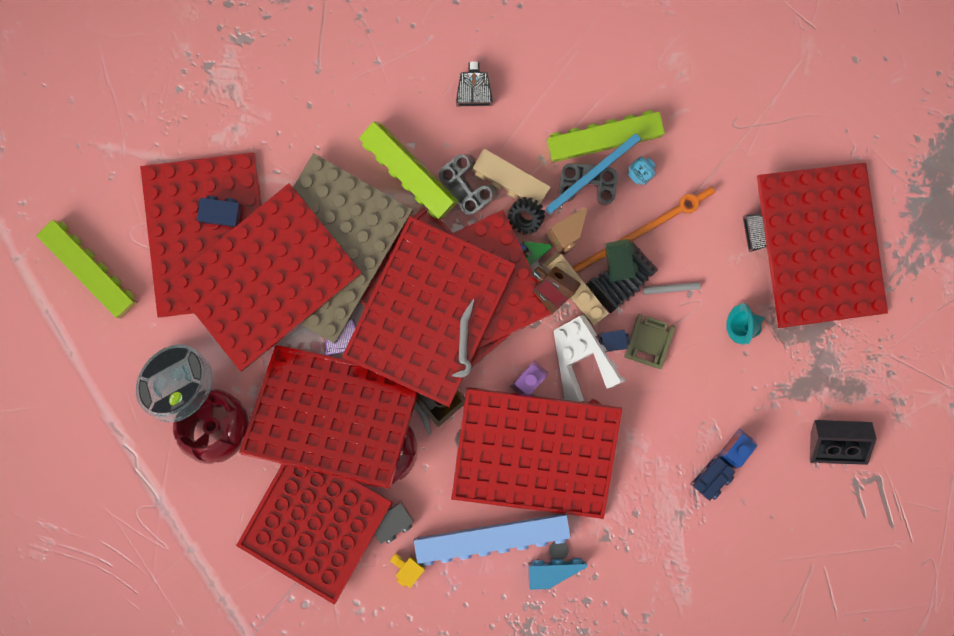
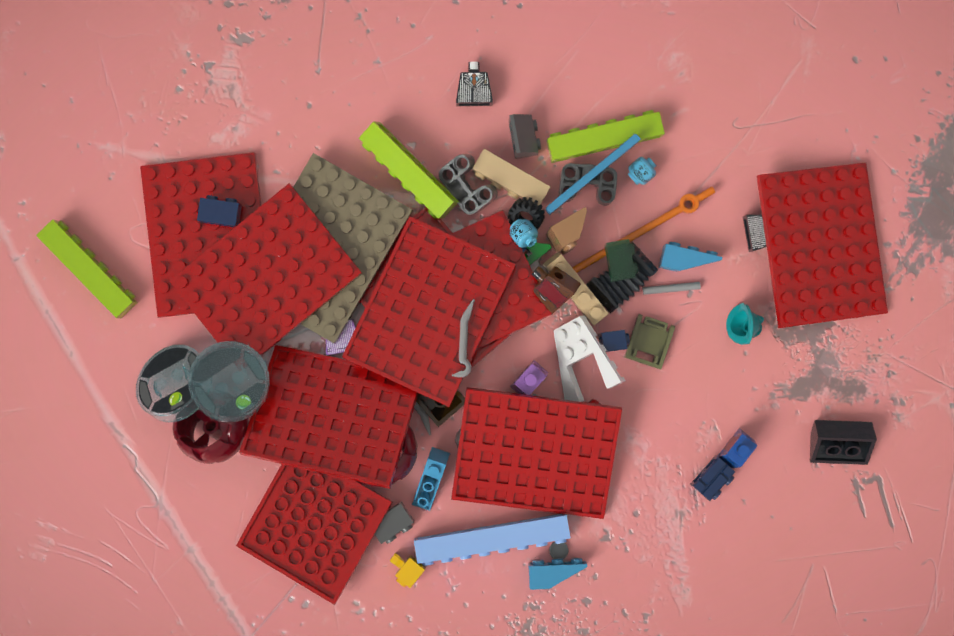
(229, 381): none -> clear light blue piece
(431, 478): none -> dark azure slope
(523, 135): none -> dark grey slope
(523, 233): none -> medium azure head
(678, 258): none -> dark azure slope

